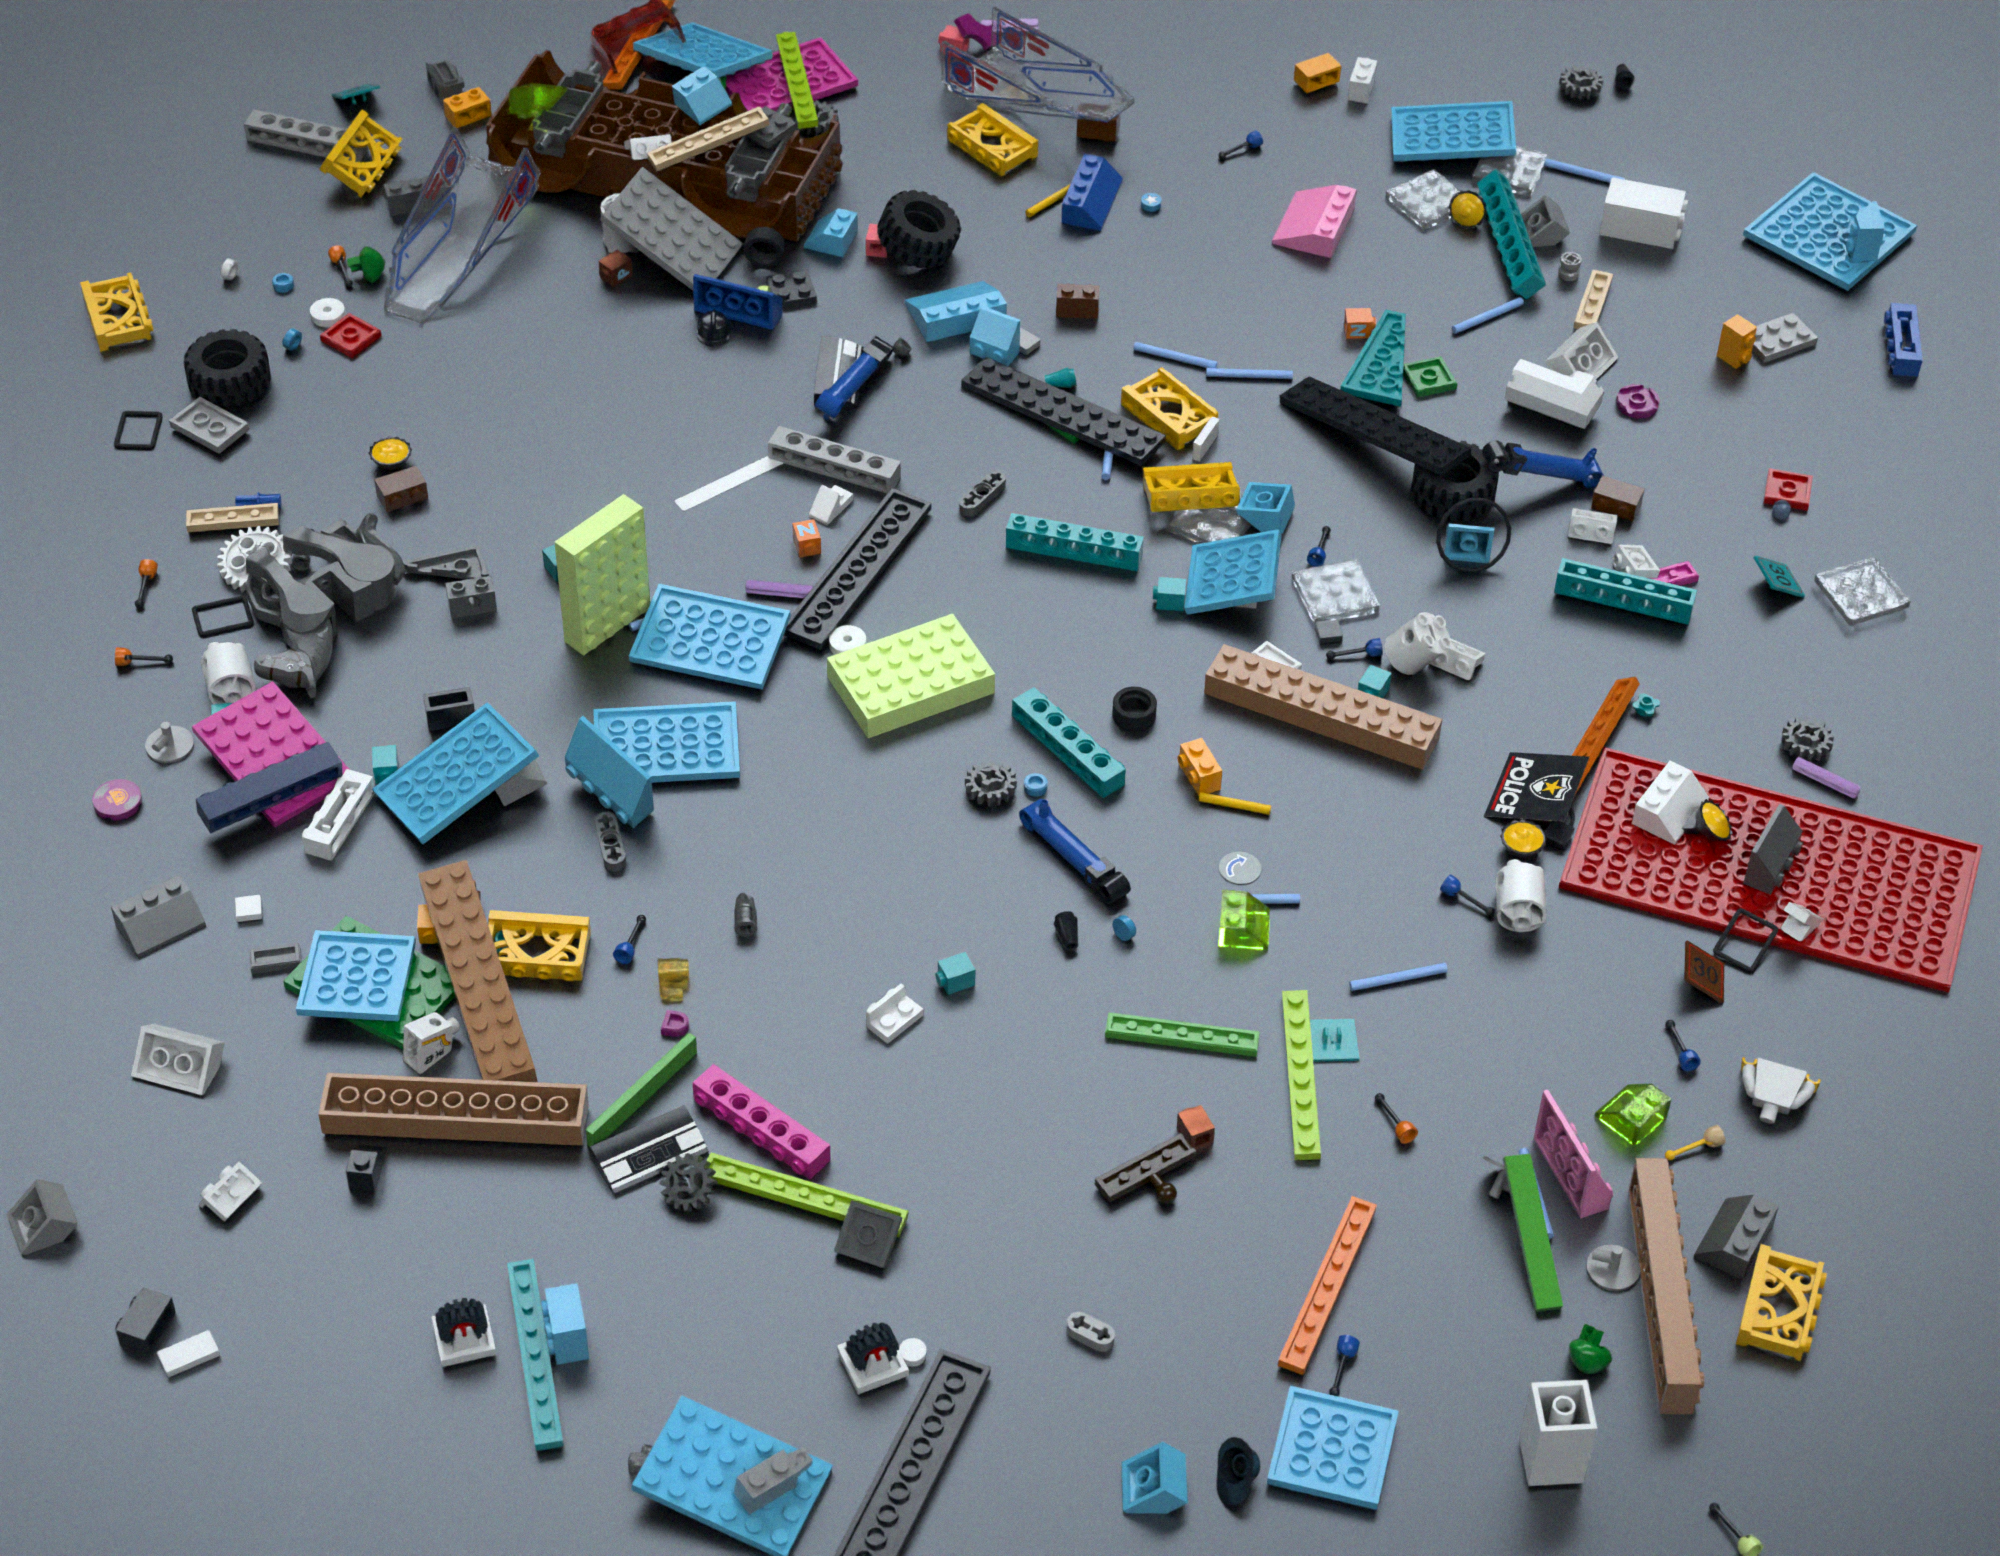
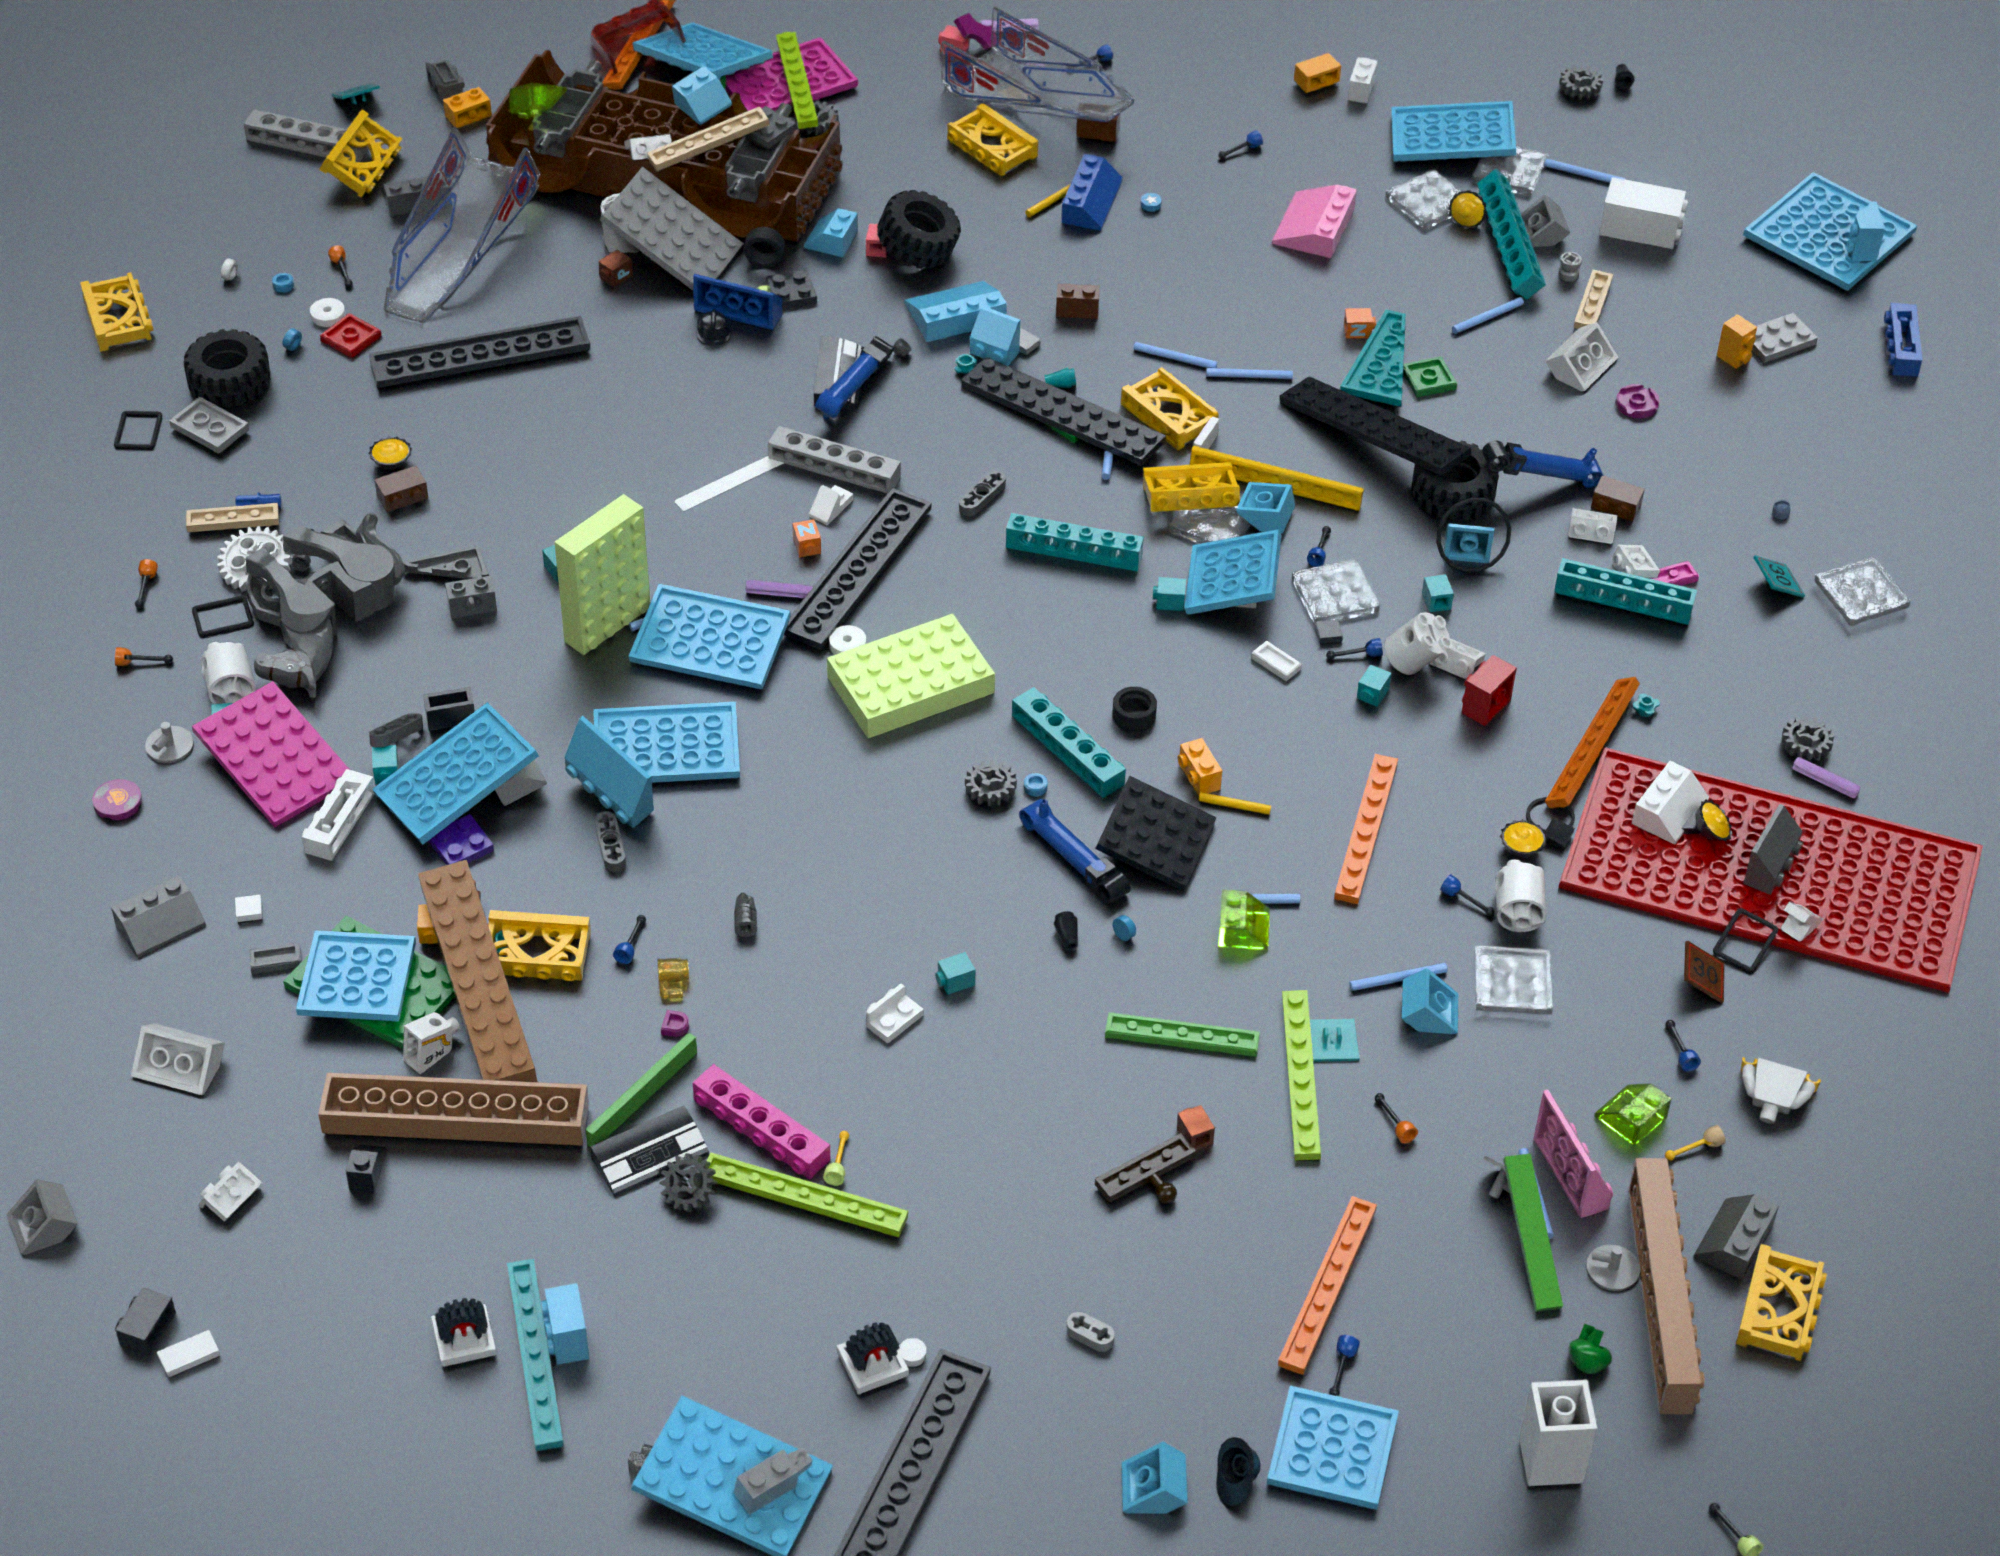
(269, 787): dark blue brick -> none
(370, 263): green piece -> none
(396, 730): none -> dark grey beam
(461, 841): none -> dark purple plate
(479, 351): none -> black plate
(835, 1172): none -> yellowish green hinge
(868, 1234): dark grey plate -> none
(965, 363): none -> teal plate
(1104, 53): none -> blue hinge
(1156, 833): none -> black plate
(1240, 867): sticker -> none
(1302, 484): none -> yellow tile
(1323, 706): medium nougat brick -> none
(1366, 829): none -> plate
(1429, 1003): none -> medium azure slope
(1437, 593): none -> teal brick
(1488, 690): none -> red brick
(1513, 980): none -> clear plate
(1537, 786): black sticker -> none
(1556, 395): white brick -> none
(1788, 486): tile -> none

